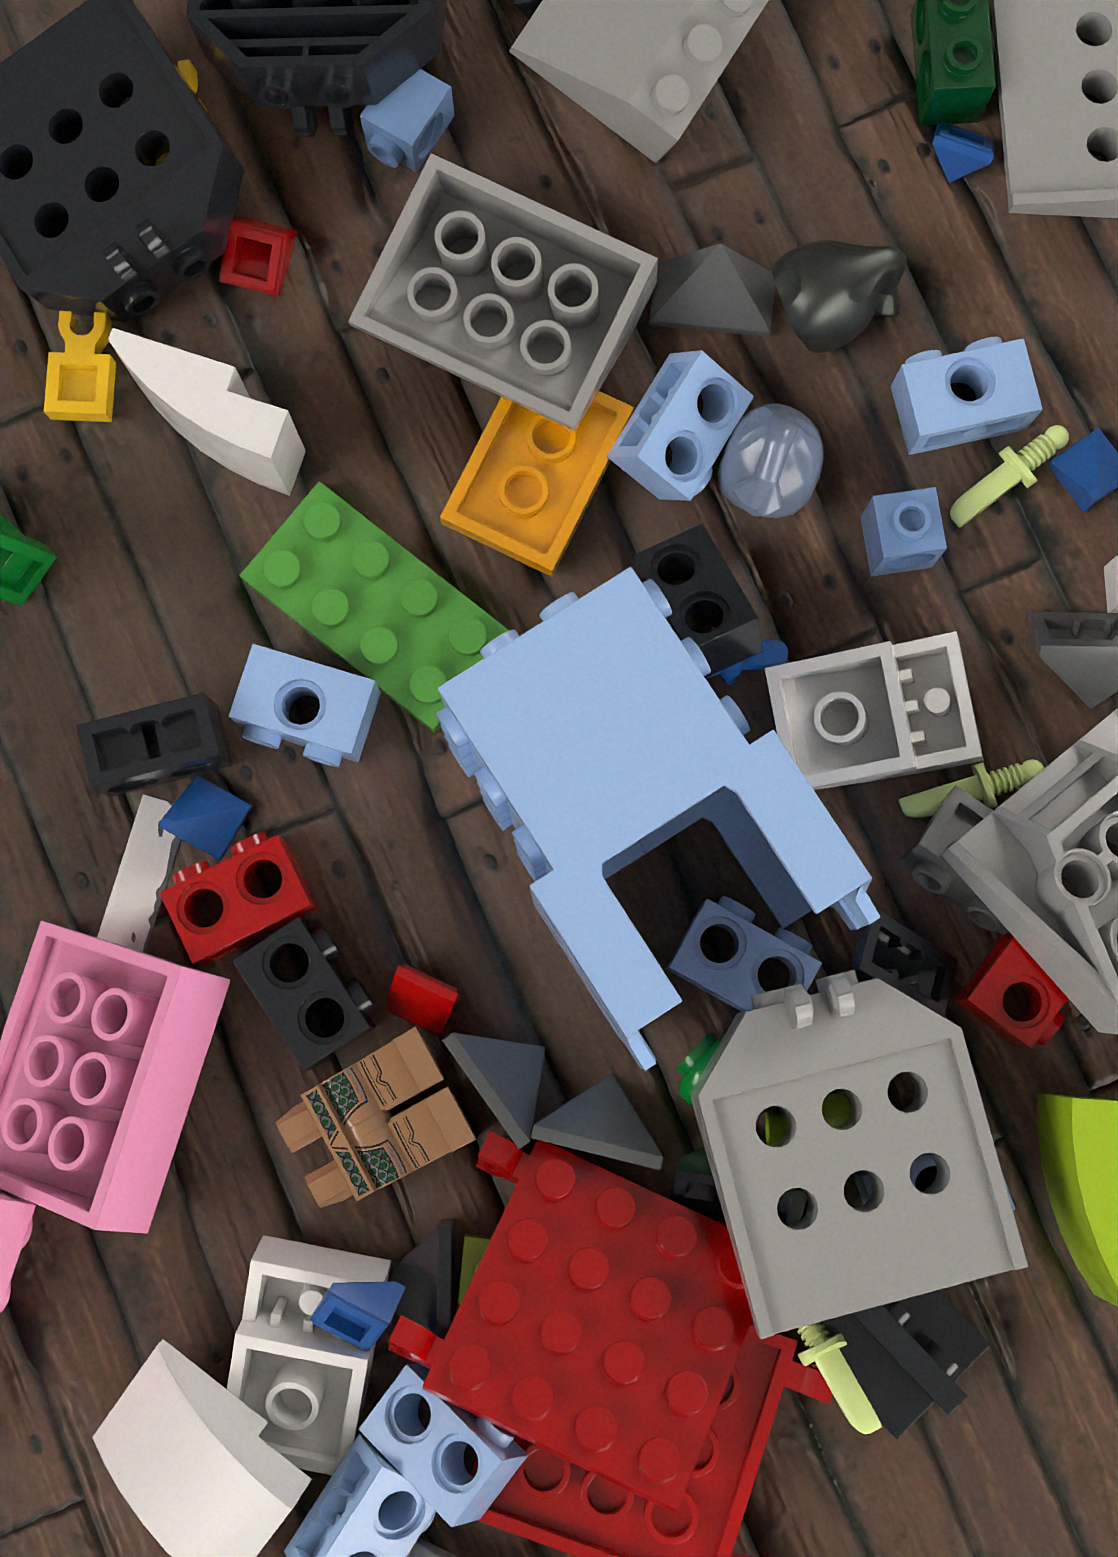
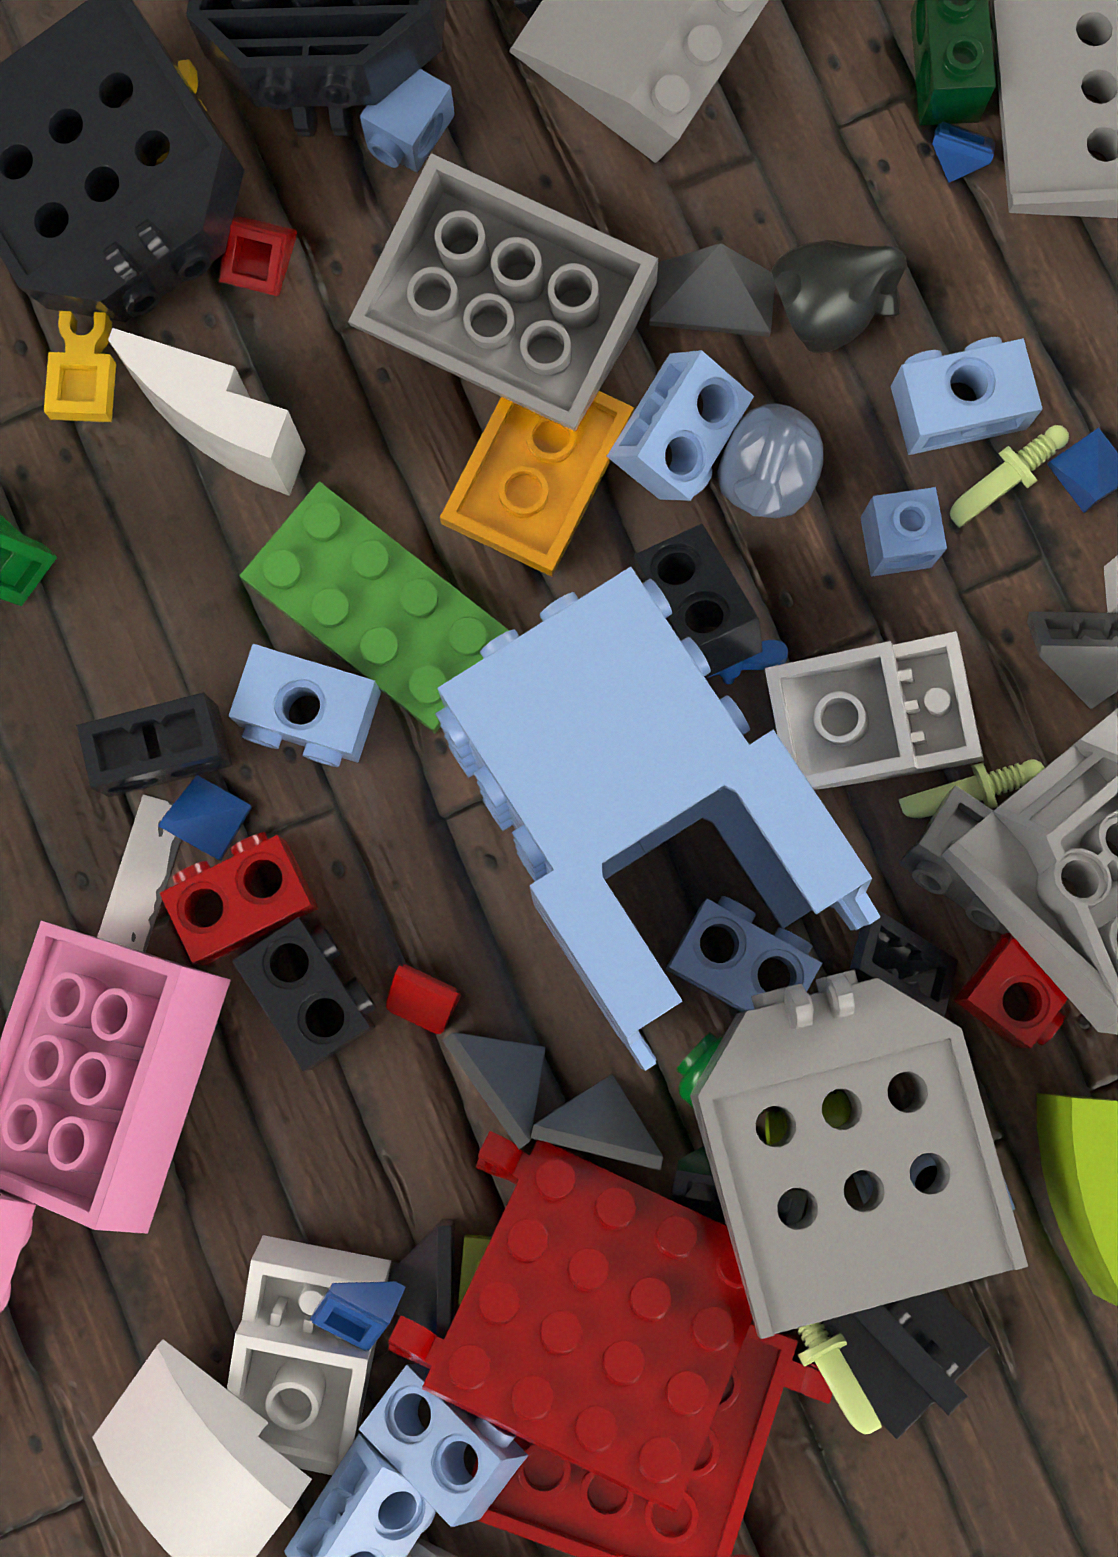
(360, 1130): medium nougat hips -> none

